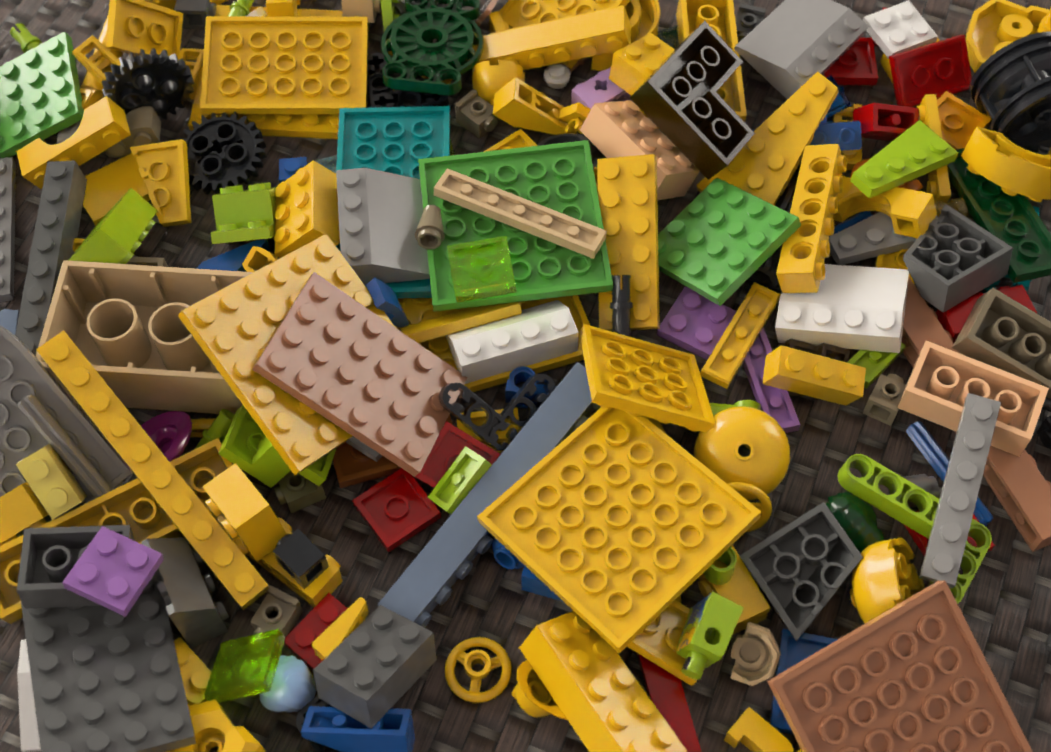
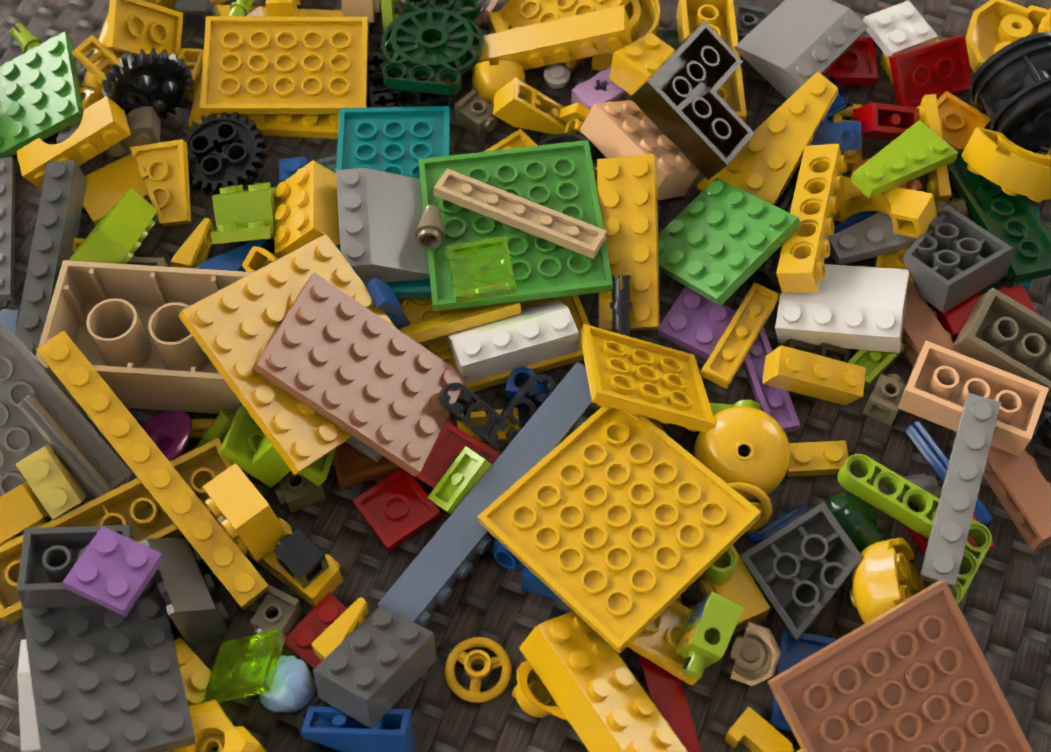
(195, 248): none -> yellow slope
(779, 522): none -> piece
(817, 458): none -> yellow plate

